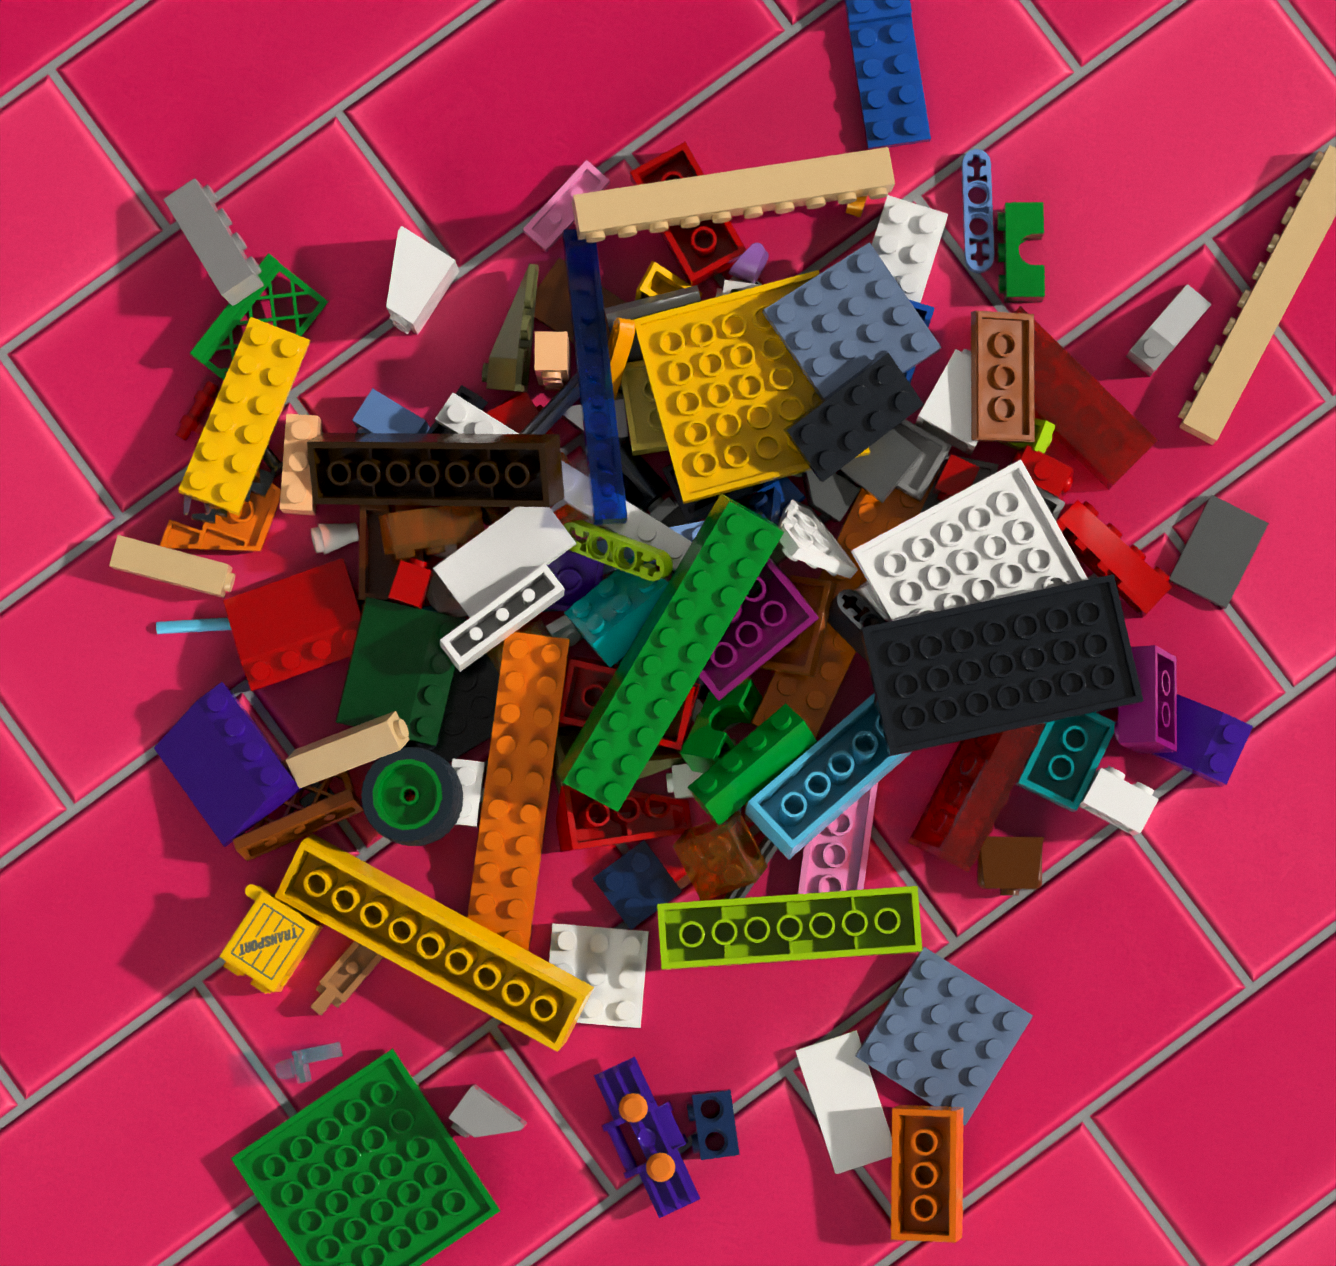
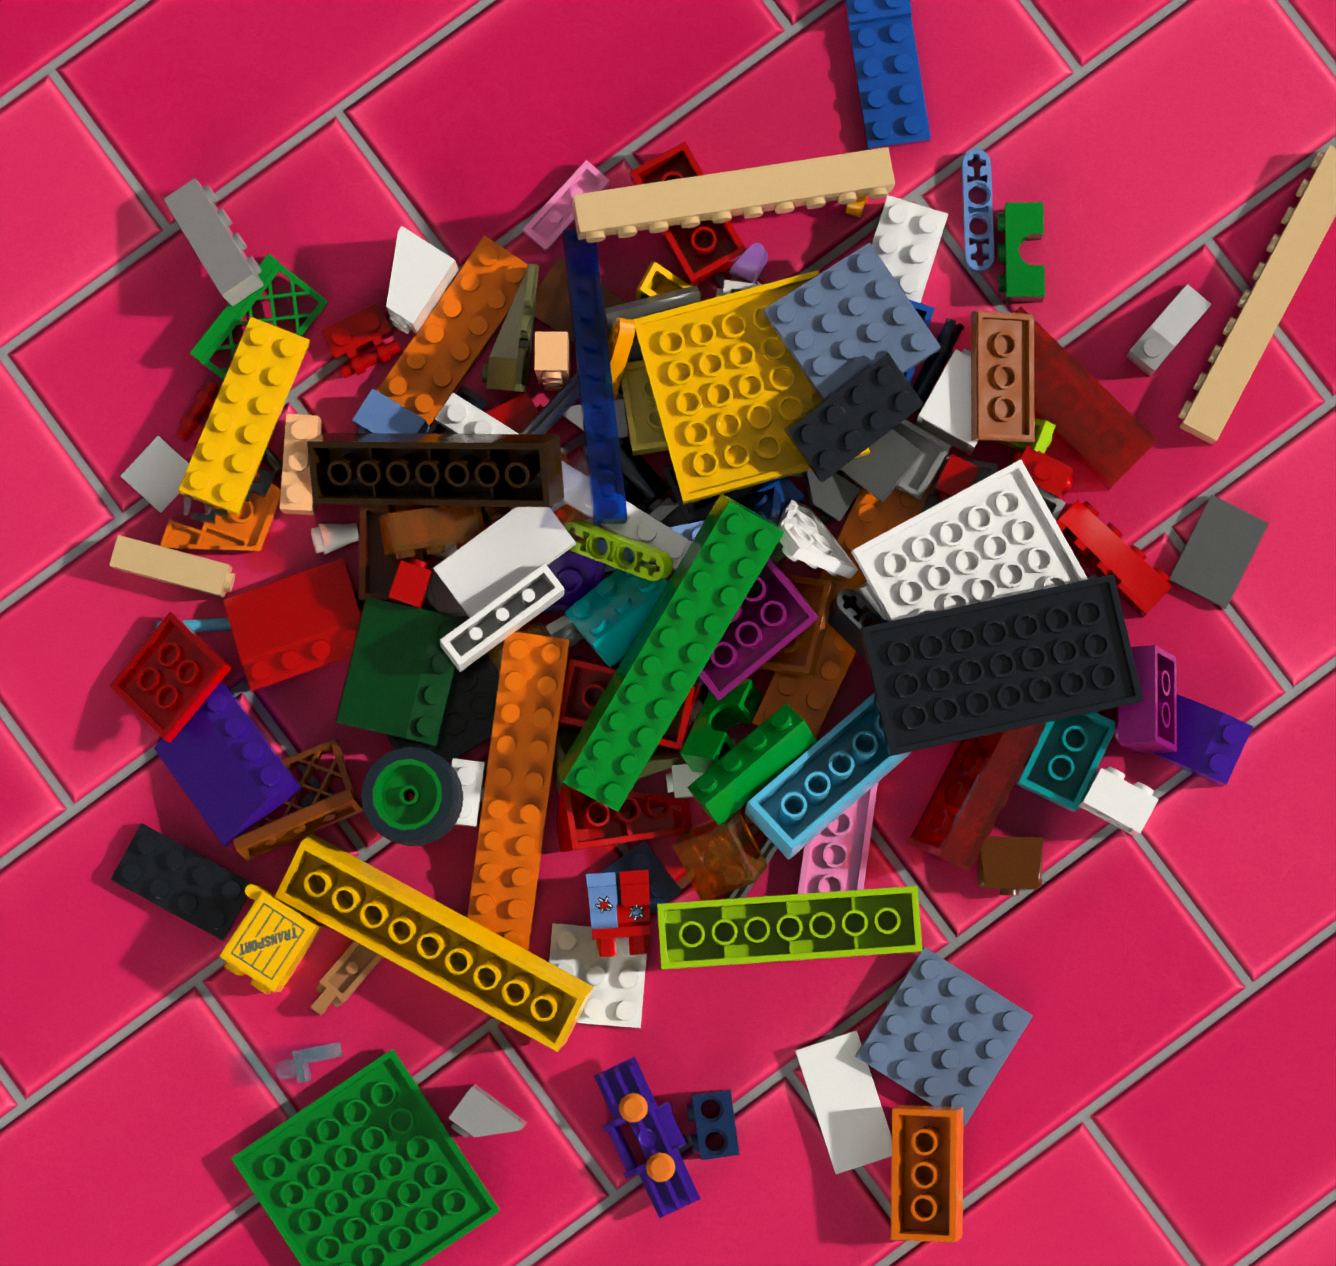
(157, 474): none -> white sticker
(170, 677): none -> red plate
(182, 882): none -> black plate
(348, 749): tan brick -> none
(357, 332): none -> red plate
(455, 331): none -> orange plate
(623, 920): none -> red hips
(936, 362): none -> black pin

